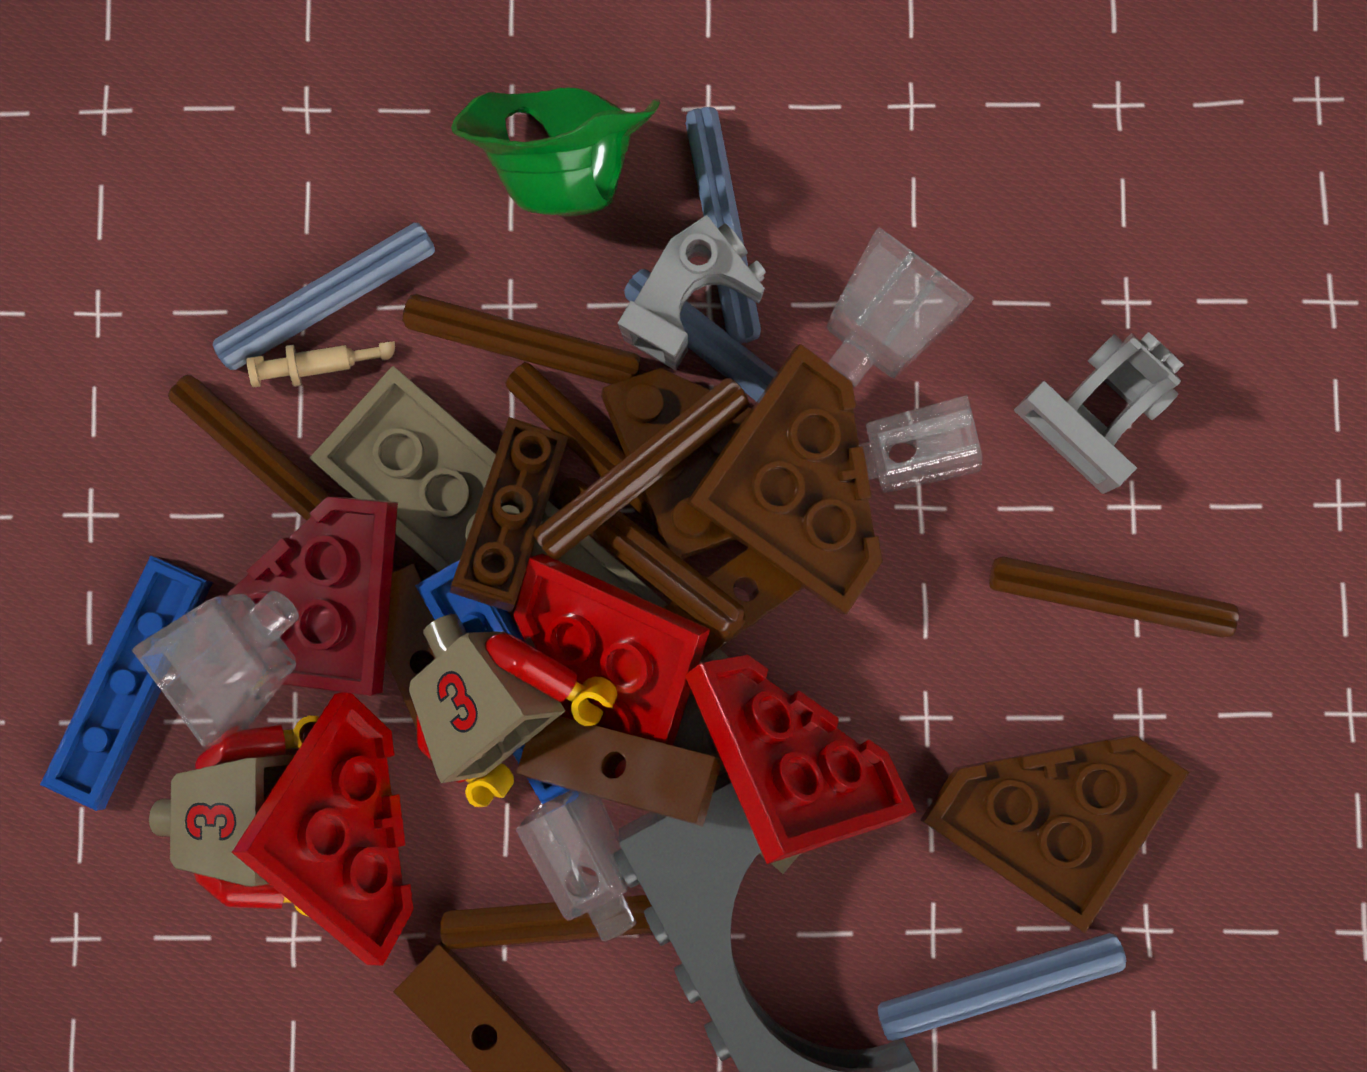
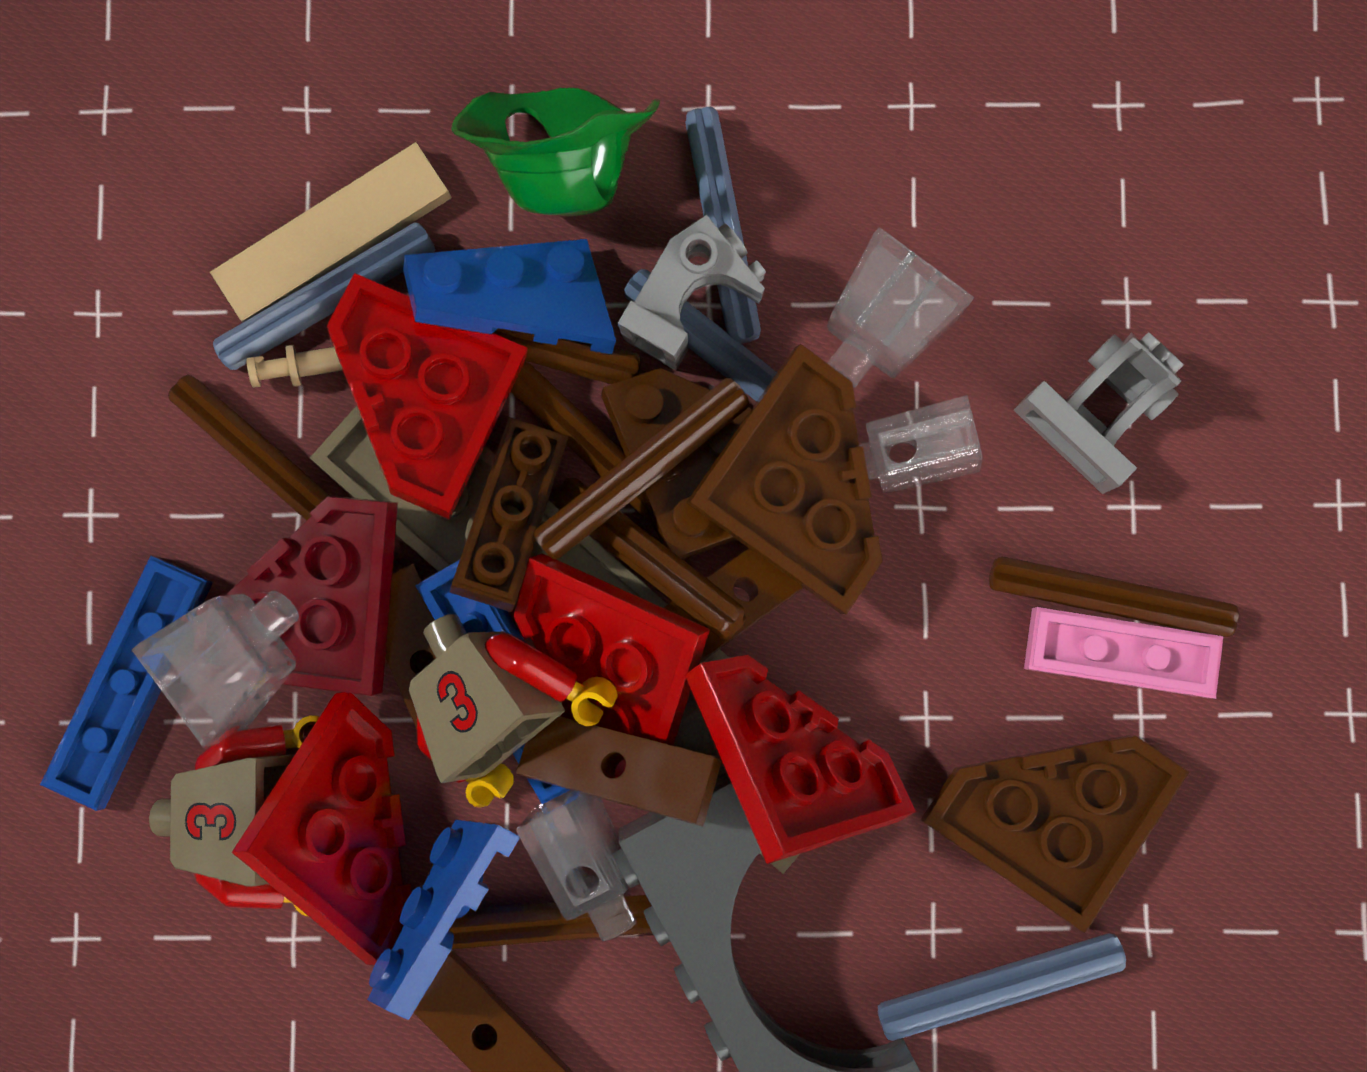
(332, 232): none -> tan tile
(421, 391): none -> red plate
(448, 893): none -> blue wing
(518, 288): none -> blue wing
(1123, 652): none -> bright pink tile

